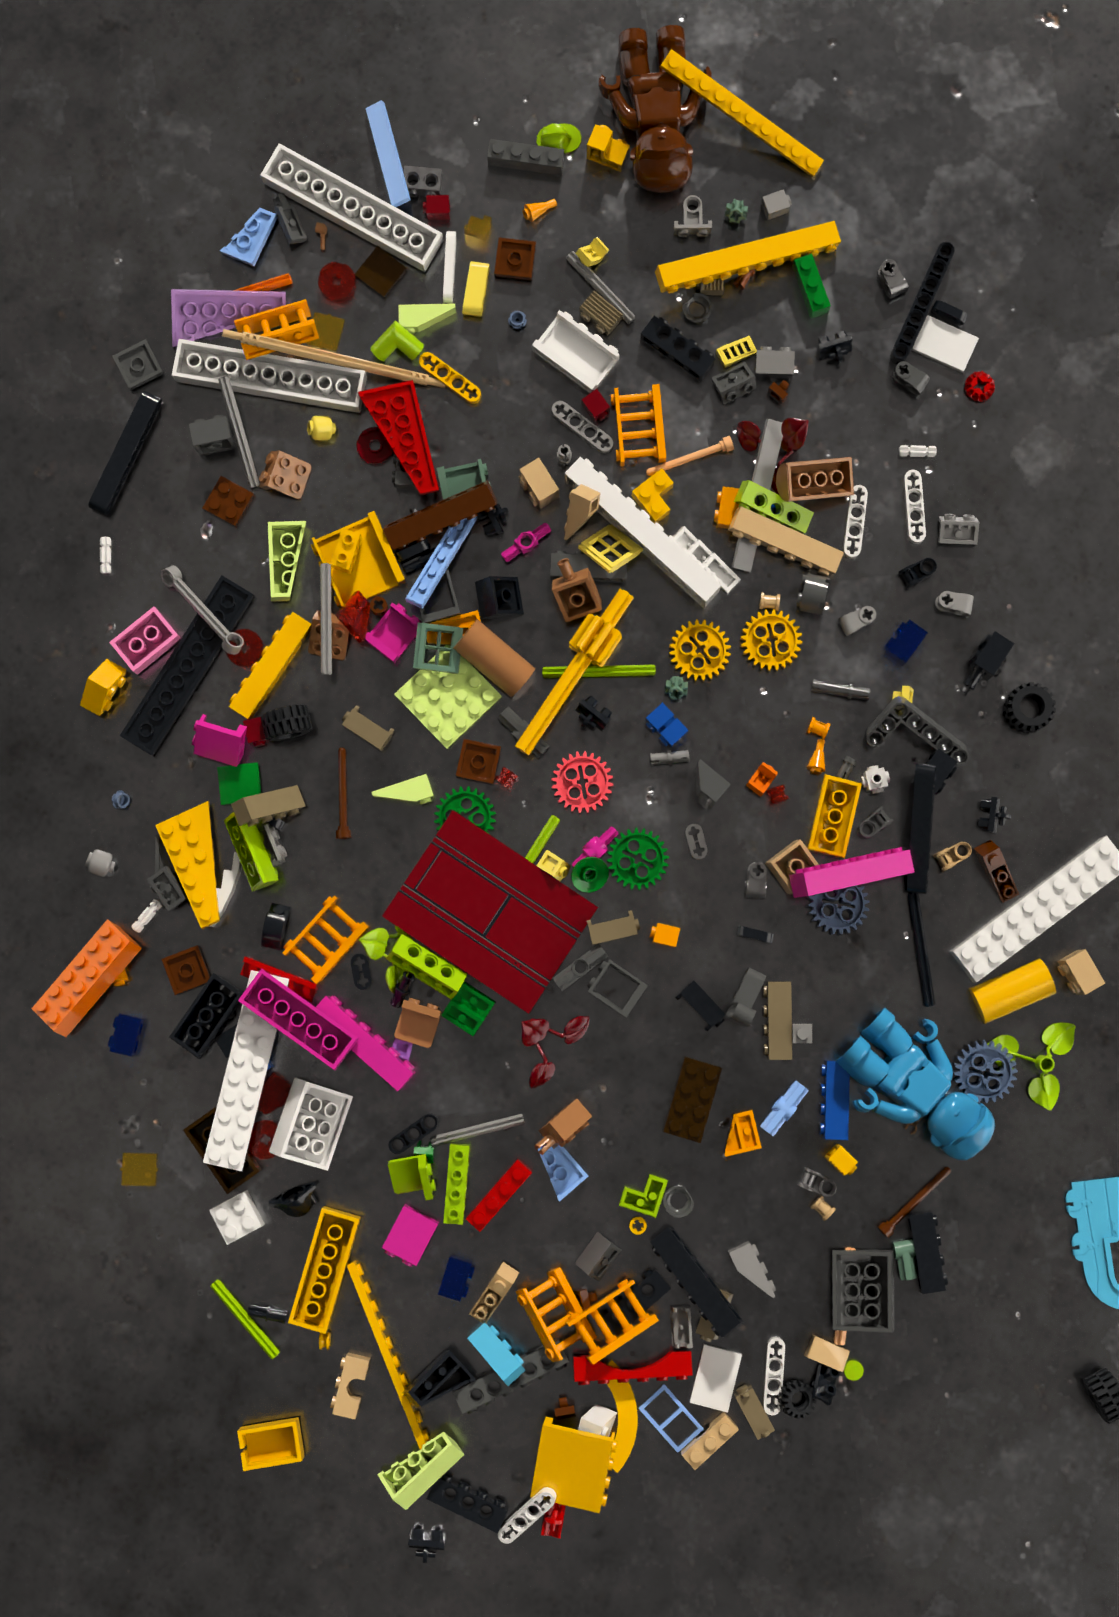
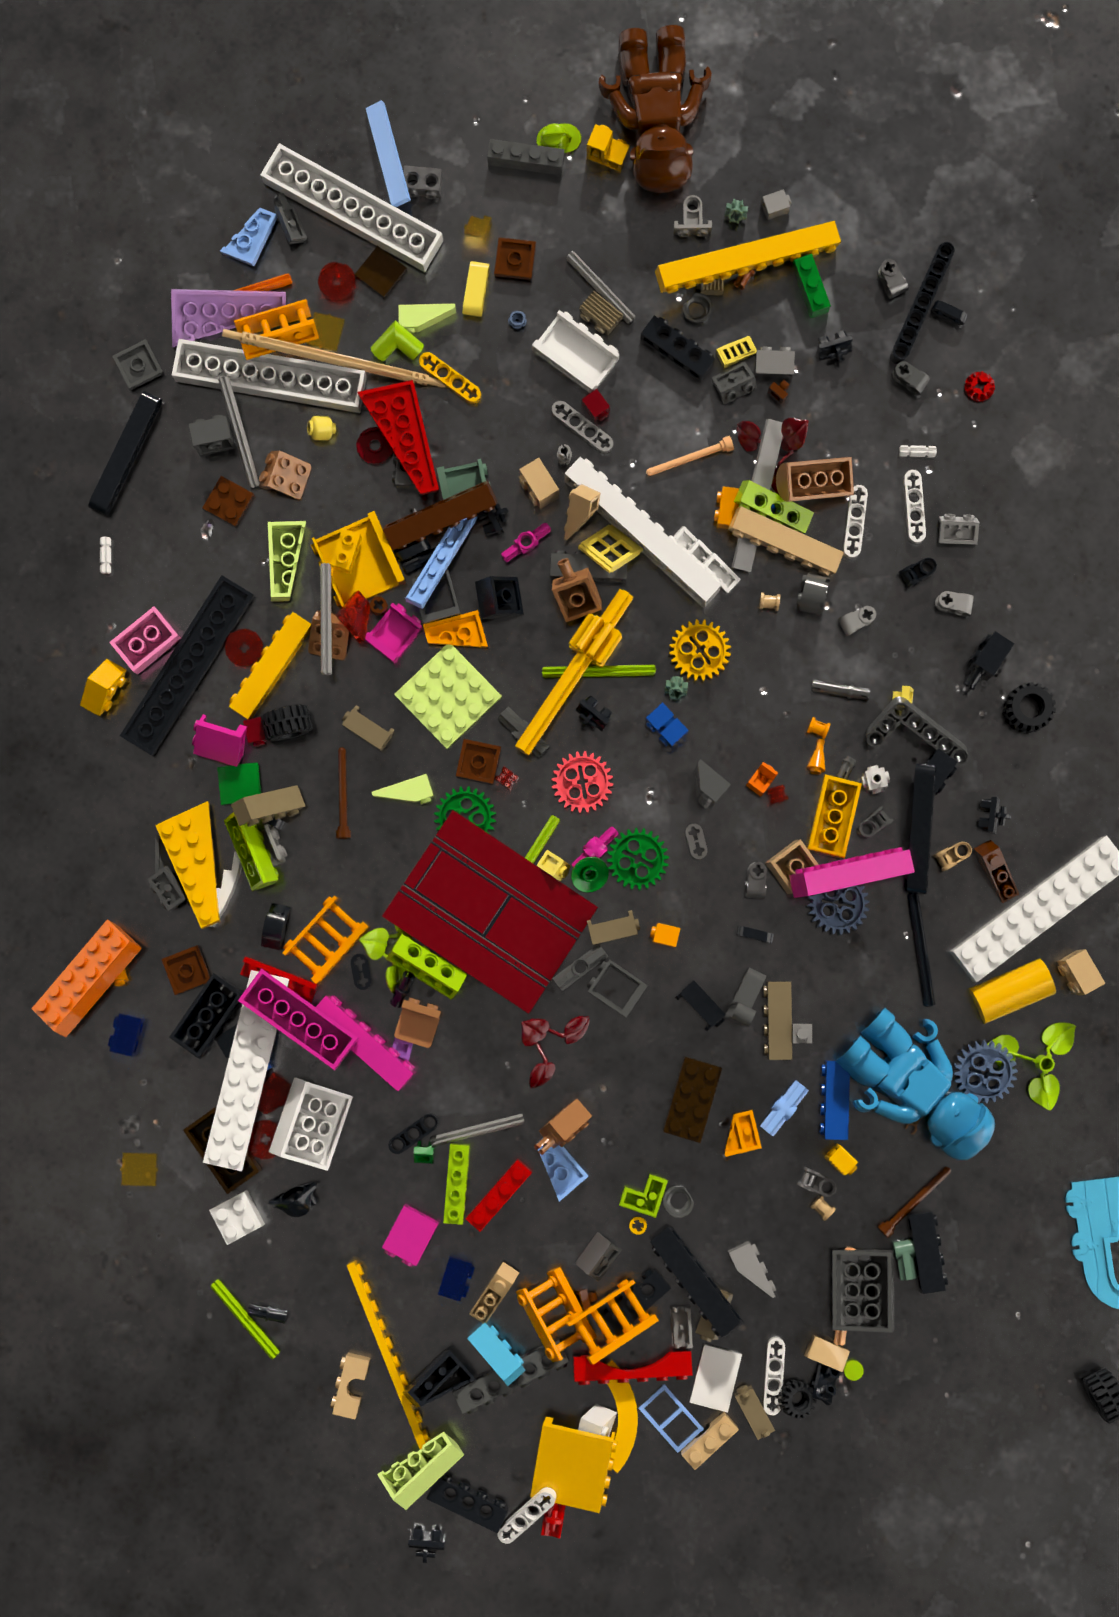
(99, 863): light grey head -> none
(120, 800): sand blue plate -> none
(146, 916): white axle -> none
(171, 577): light grey piece -> none
(271, 1444): yellow piece -> none
(322, 230): medium nougat hand -> none
(324, 1269): yellow brick -> none
(324, 1340): yellow bush -> none
(411, 1175): lime bracket -> none
(420, 646): sand green piece -> none
(437, 207): dark red brick -> none
(449, 268): white beam -> none
(468, 1008): green slope -> none
(494, 658): medium nougat brick -> none
(534, 210): light orange cone -> none
(564, 1411): reddish brown tile -> none
(593, 253): light yellow bracket -> none
(649, 495): yellow brick -> none
(654, 414): light orange fence -> none
(669, 757): light grey pin -> none
(741, 113): yellow plate -> none
(788, 637): yellow gear -> none
(906, 642): clear blue brick -> none
(945, 344): white tile -> none

